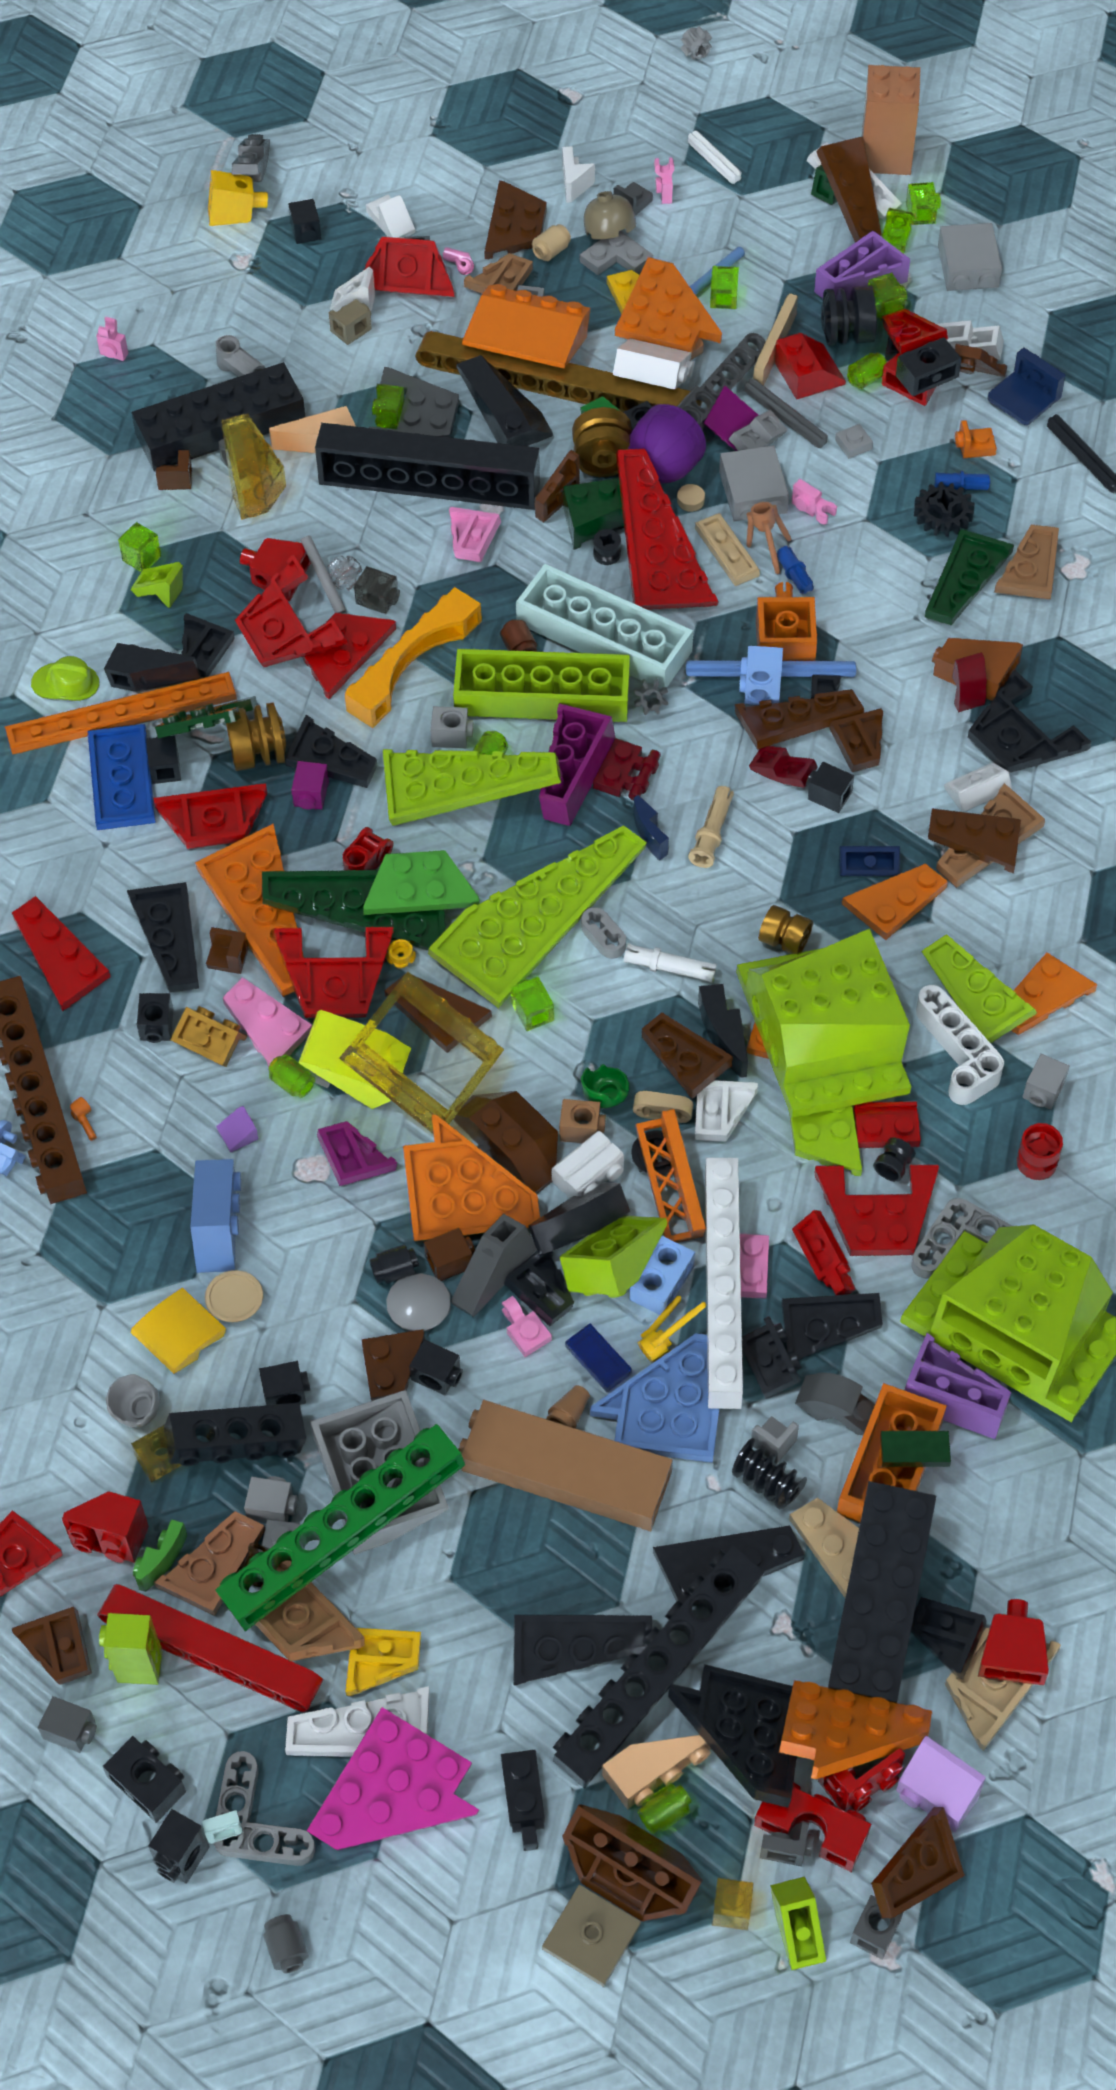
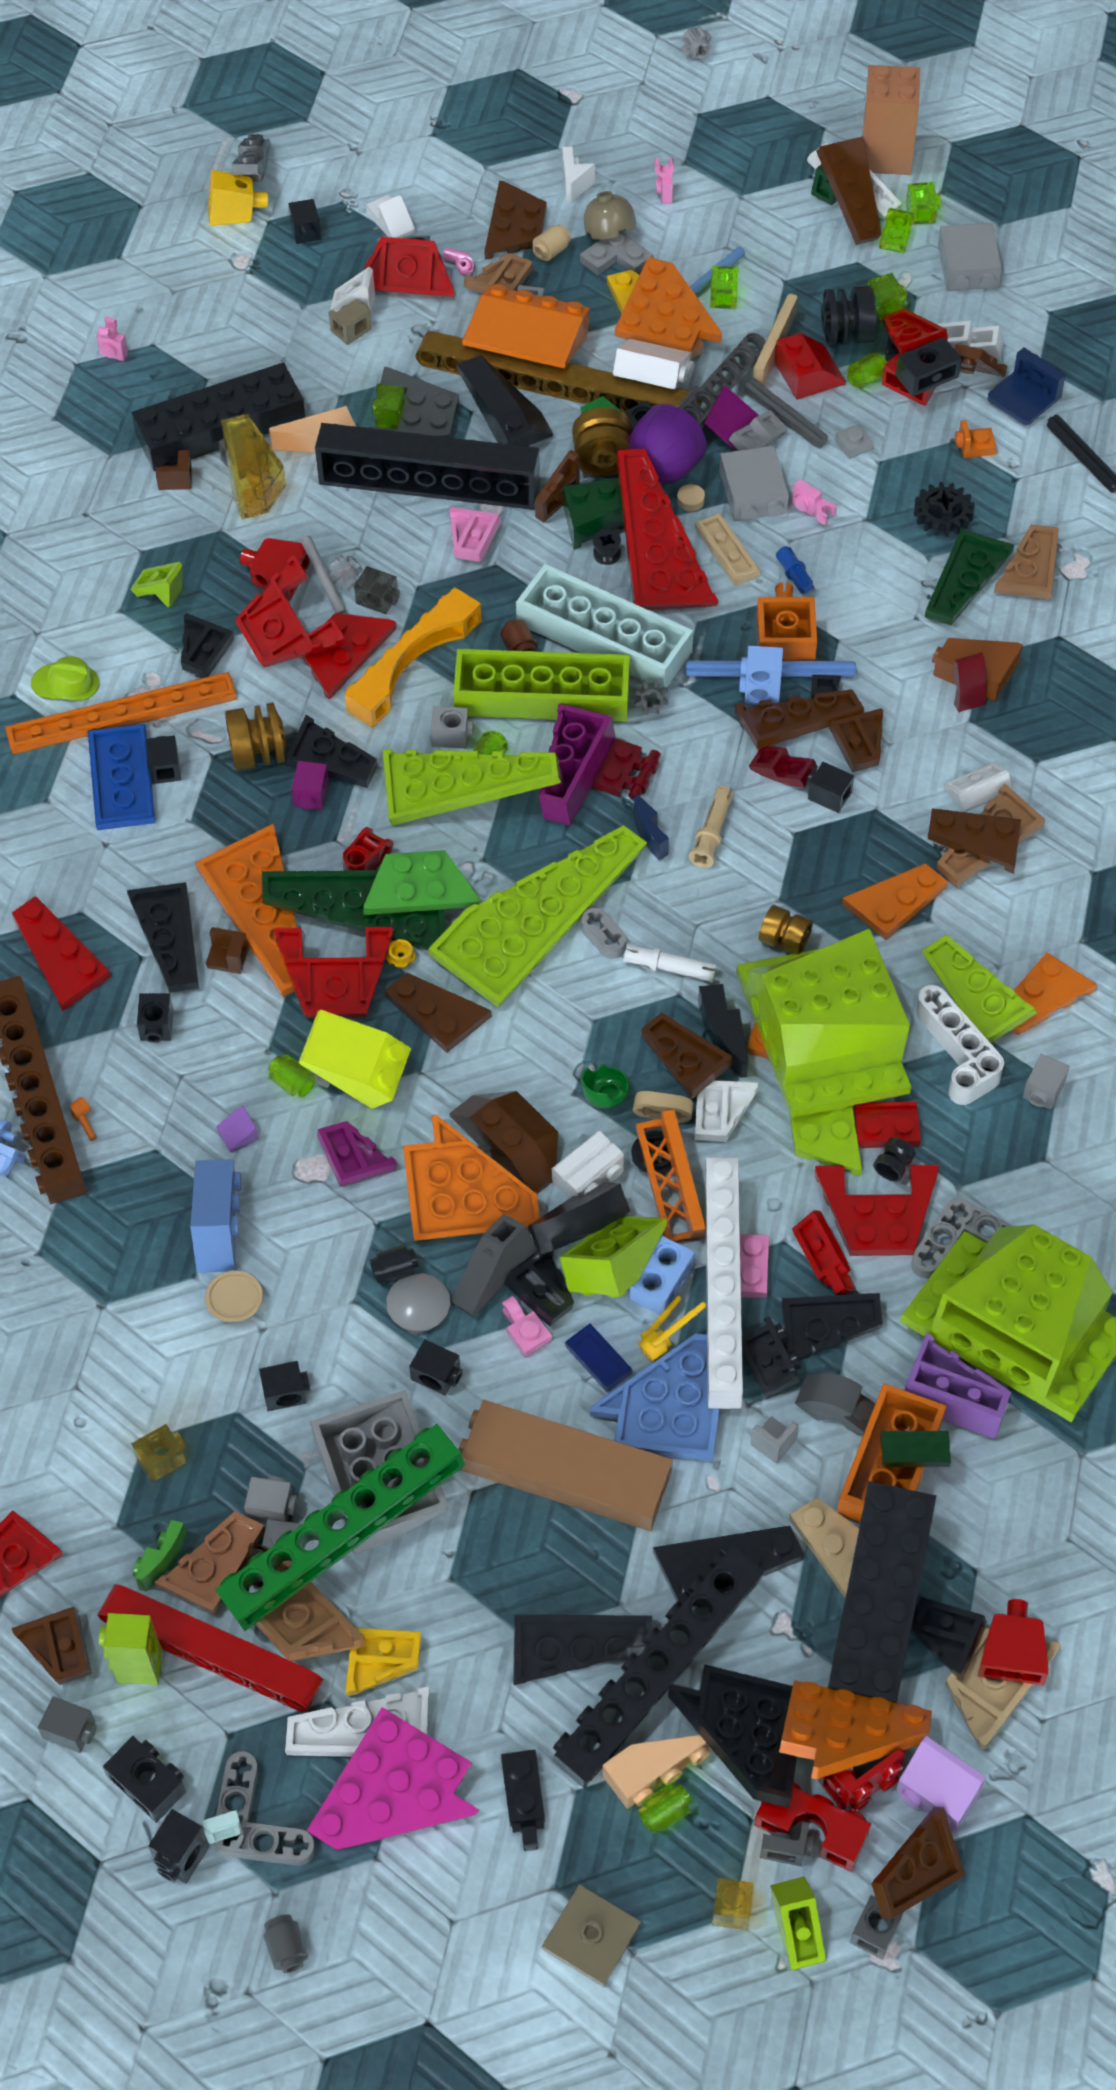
(108, 1526): red slope -> none
(132, 1401): light grey hair -> none
(139, 547): clear neon green brick -> none
(145, 668): black slope -> none
(178, 1330): yellow slope -> none
(203, 716): dark green wing -> none
(207, 1036): pearl gold bracket -> none
(212, 815): red wing -> none
(233, 358): light grey piece -> none
(265, 1020): bright pink wing -> none
(281, 1420): black brick -> none
(388, 1361): reddish brown wing -> none
(397, 1085): clear yellow window -> none
(448, 1254): reddish brown brick -> none
(532, 1003): clear neon green brick -> none
(569, 1407): medium nougat cone -> none
(577, 1110): medium nougat brick -> none
(629, 1865): reddish brown wedge -> none
(636, 195): dark grey bracket -> none
(714, 157): white axle -> none
(763, 517): nougat plant -> none
(766, 1475): black piece -> none
(861, 262): medium lavender wedge -> none
(869, 860): dark blue slope -> none
(967, 481): blue axle -> none
(1015, 740): black wing -> none
(1039, 1151): red wheel -> none

